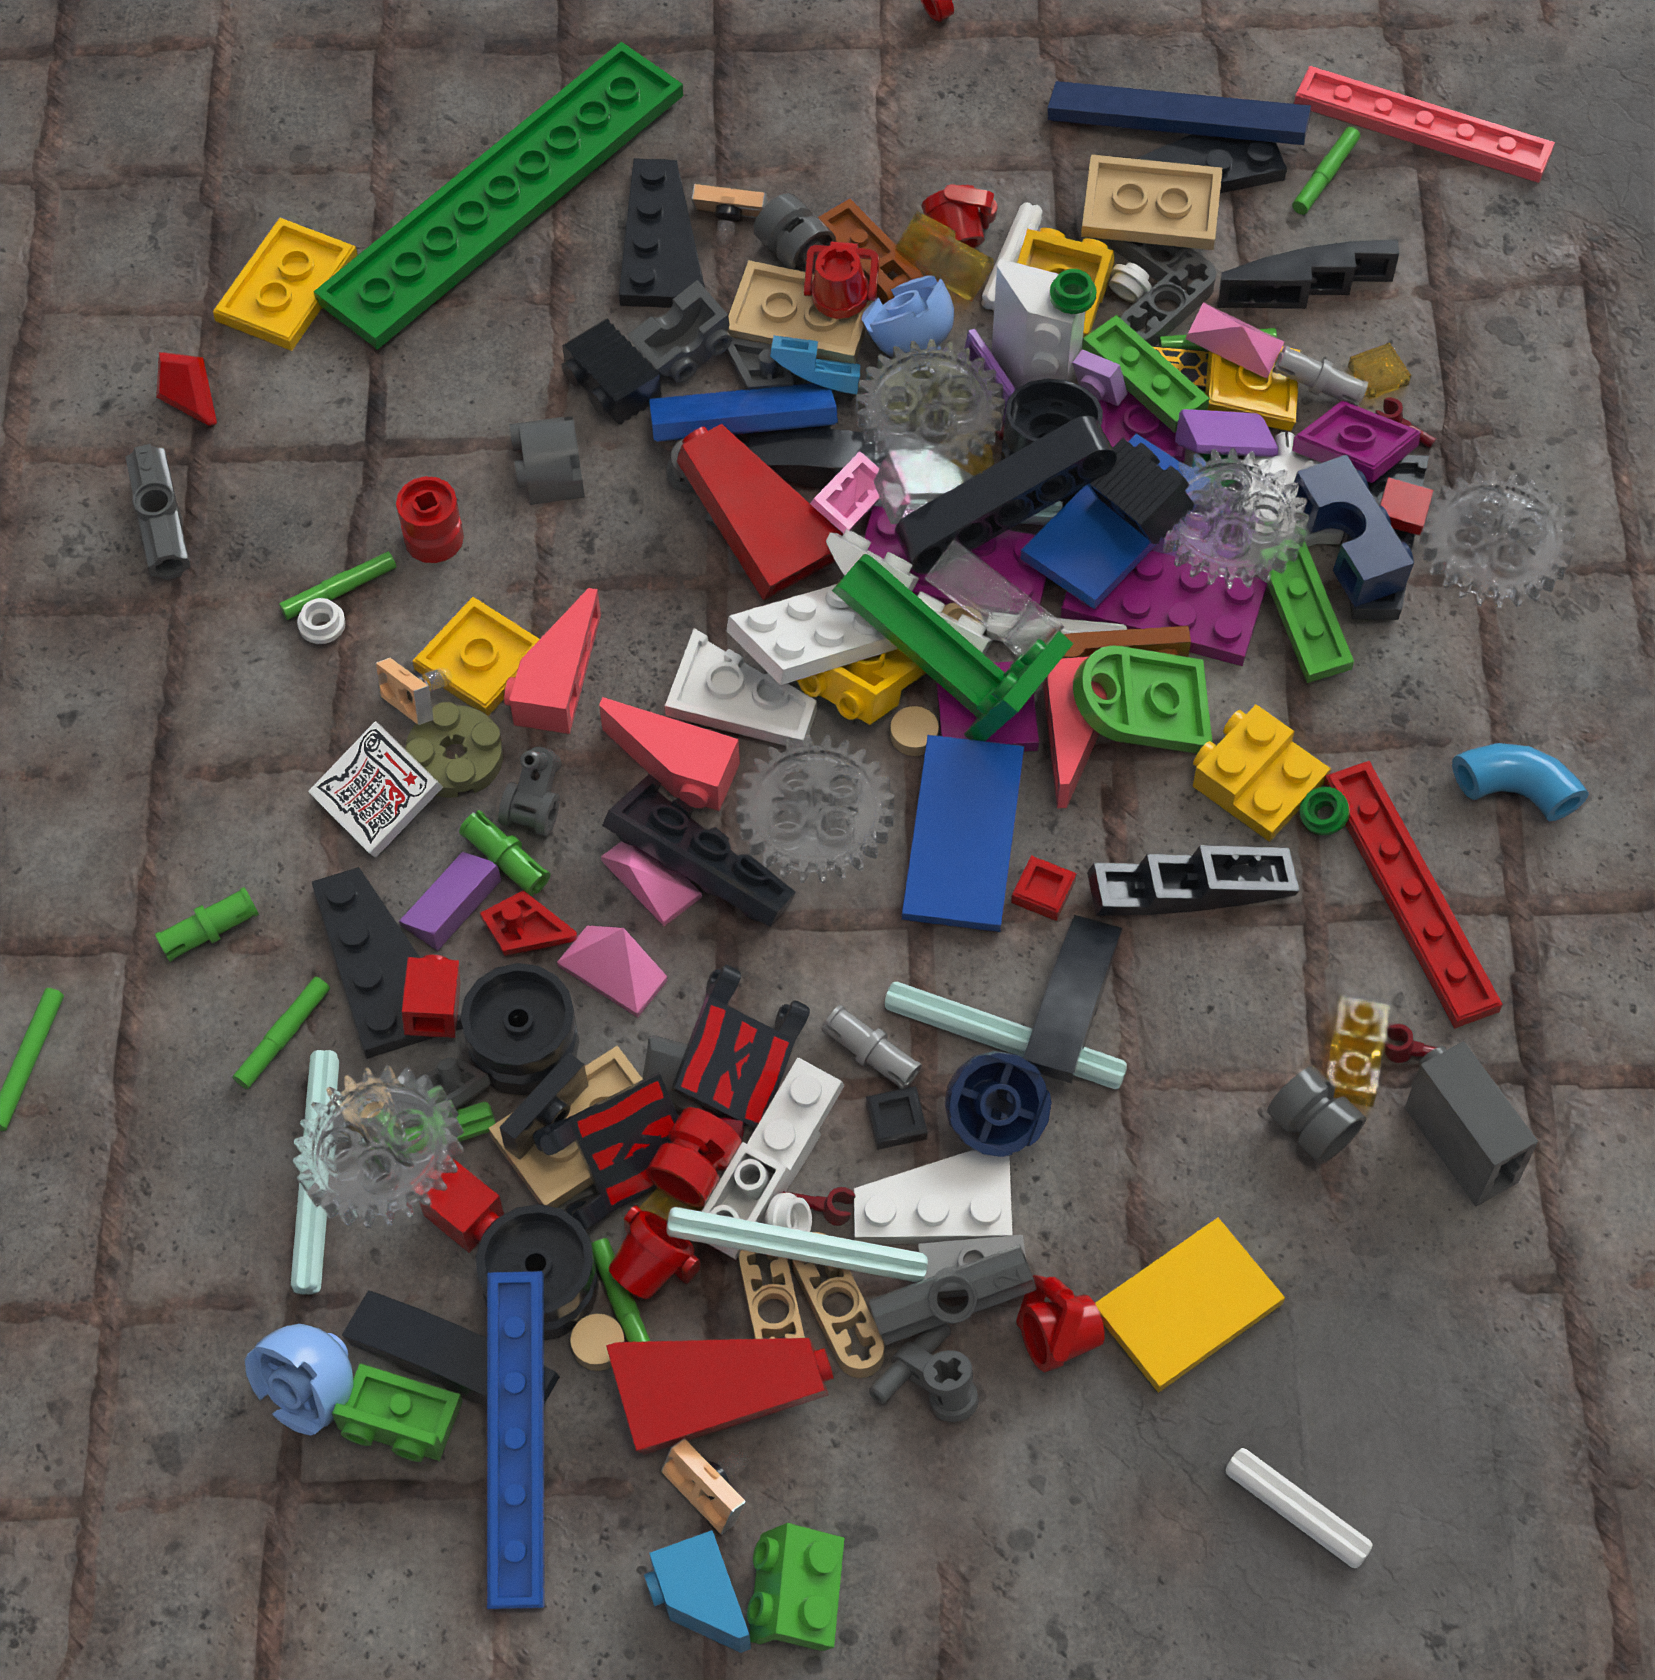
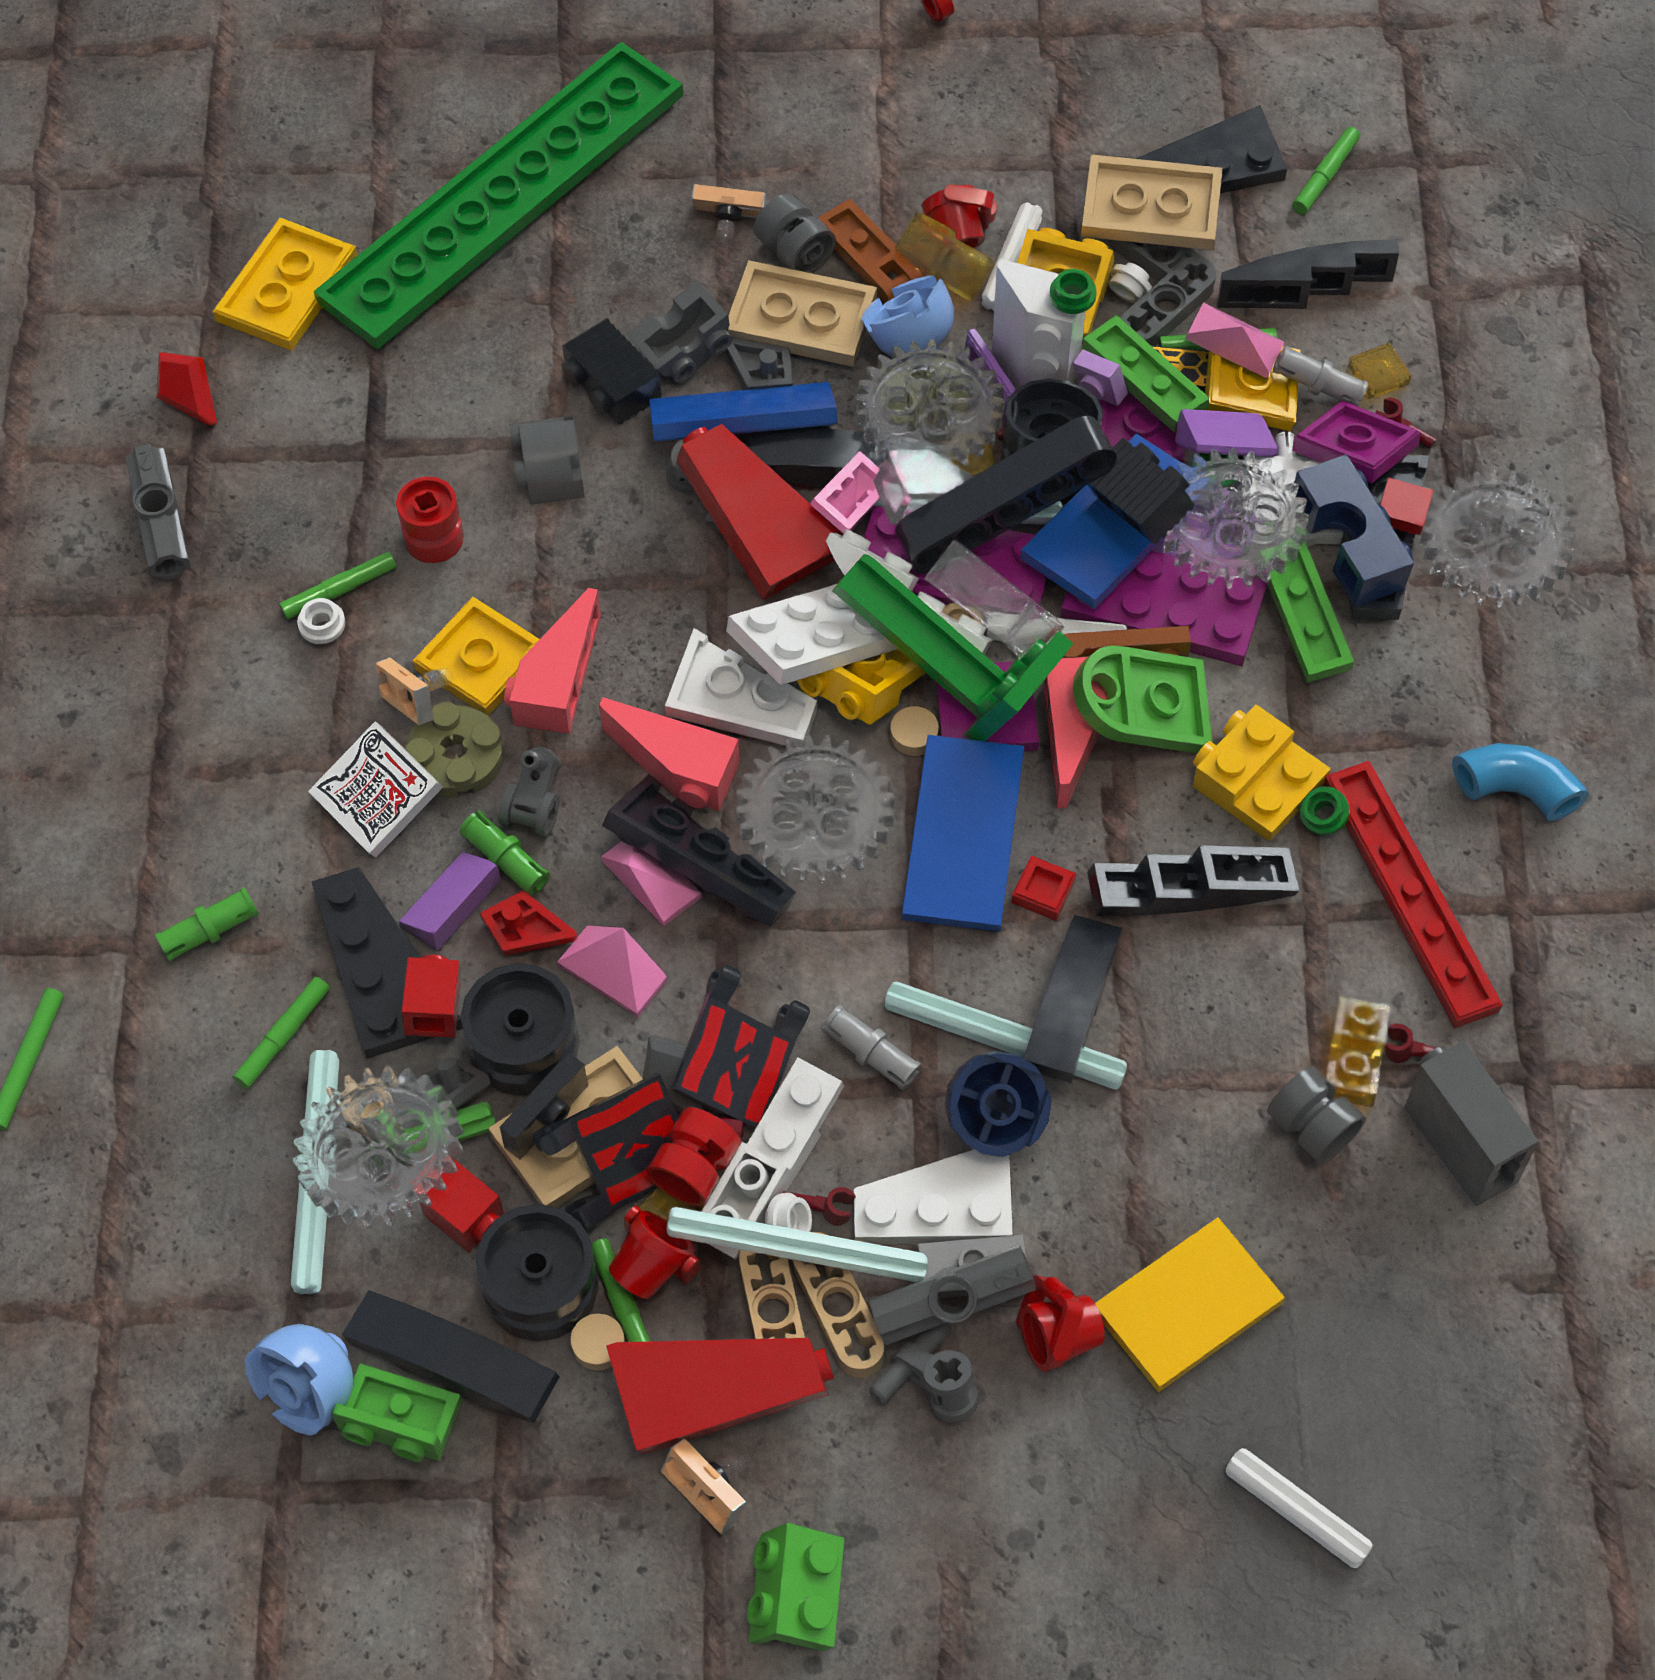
(515, 1440): blue tile -> none
(659, 238): black wing -> none
(698, 1590): dark azure slope -> none
(800, 358): dark azure slope -> none
(839, 283): red piece -> none
(896, 1118): black tile -> none
(1179, 113): dark blue tile -> none
(1425, 124): coral tile -> none

